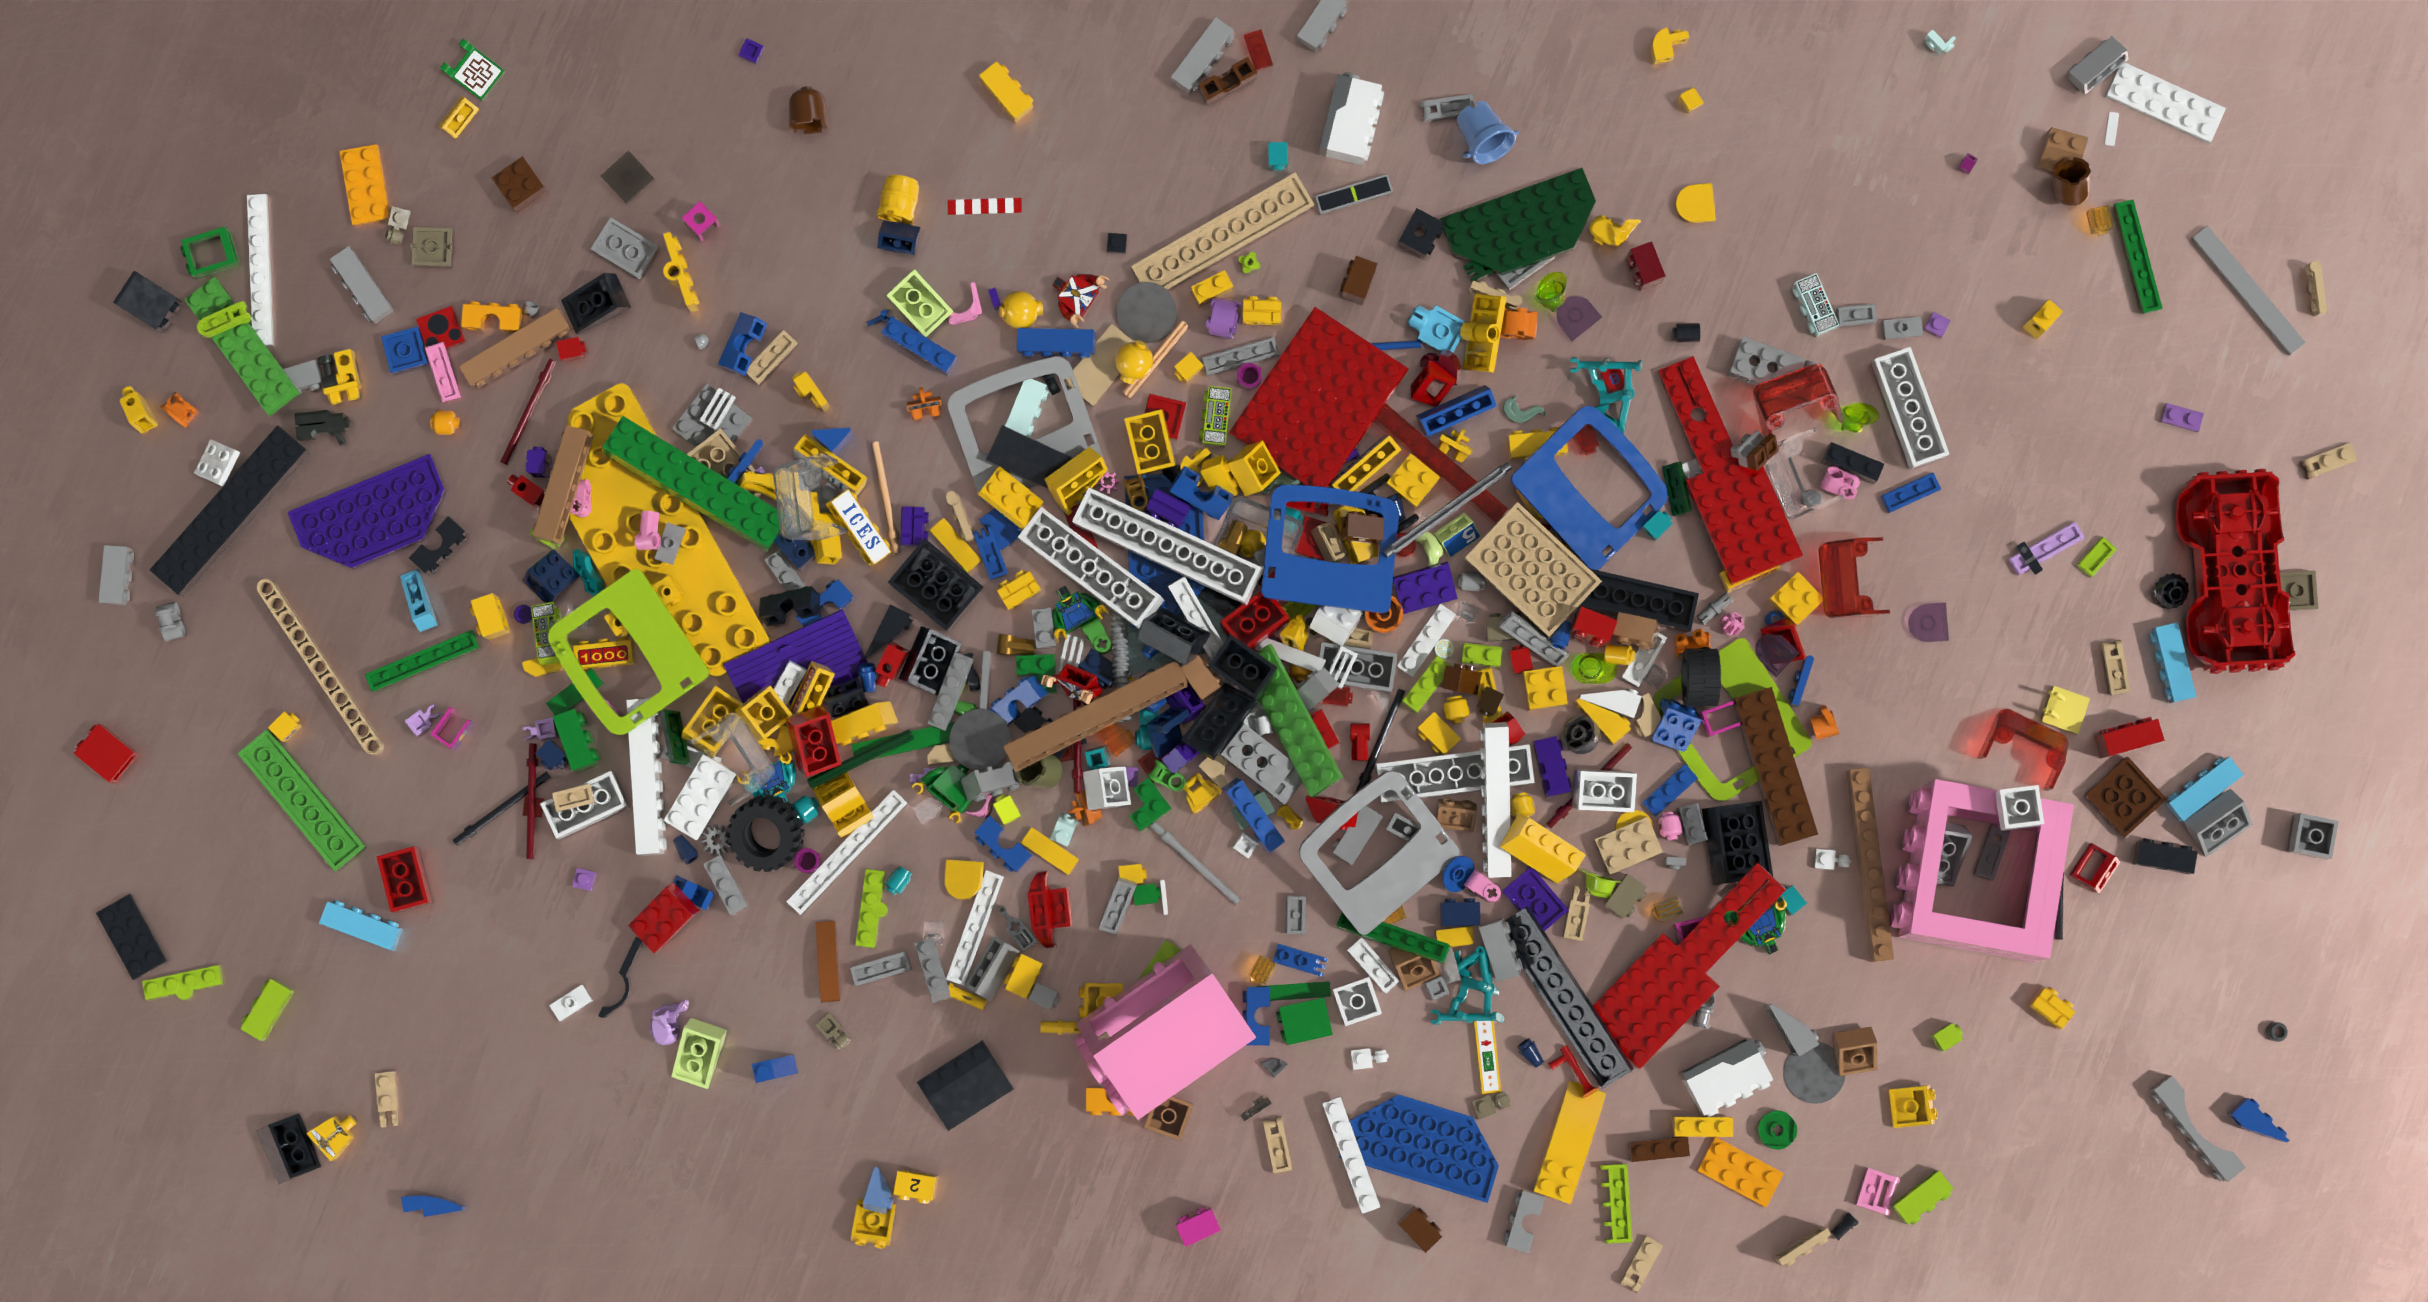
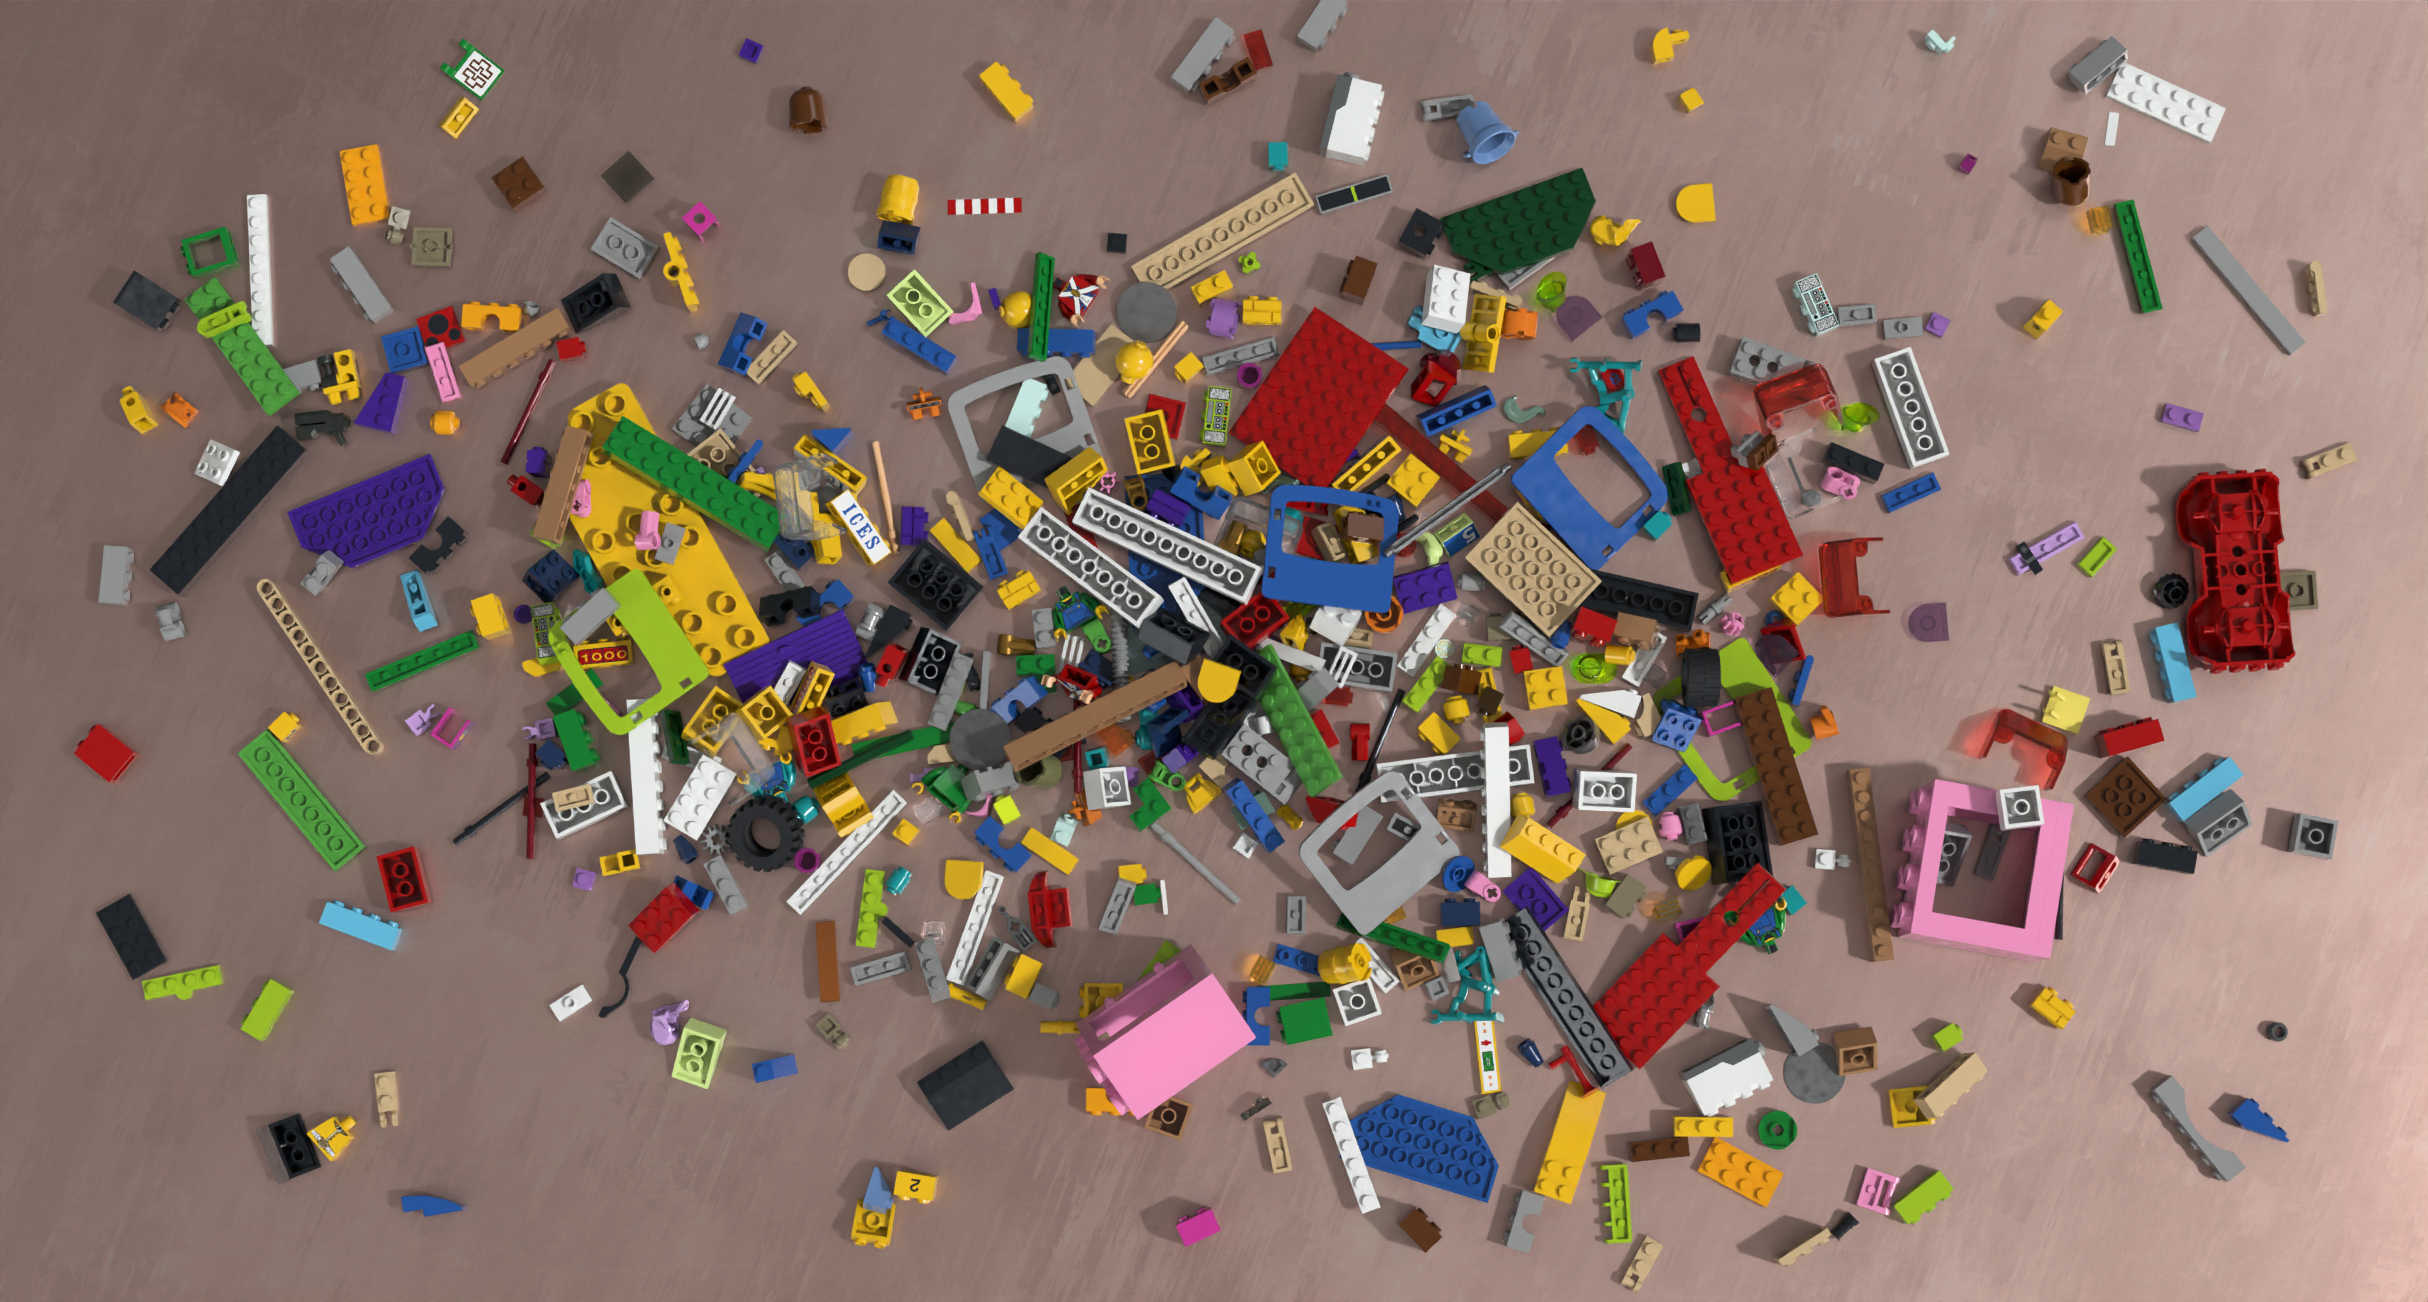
(327, 565): none -> light grey brick
(384, 405): none -> dark purple wedge
(590, 615): none -> light grey brick
(620, 863): none -> yellow brick
(866, 272): none -> tan tile
(871, 621): none -> light grey piece
(898, 932): none -> black tile
(906, 832): none -> yellow brick
(1041, 307): none -> green tile
(1217, 681): none -> yellow tile
(1345, 964): none -> yellow piece
(1445, 299): none -> white brick
(1636, 320): none -> blue arch
(1693, 873): none -> yellow tile
(1951, 1085): none -> tan brick

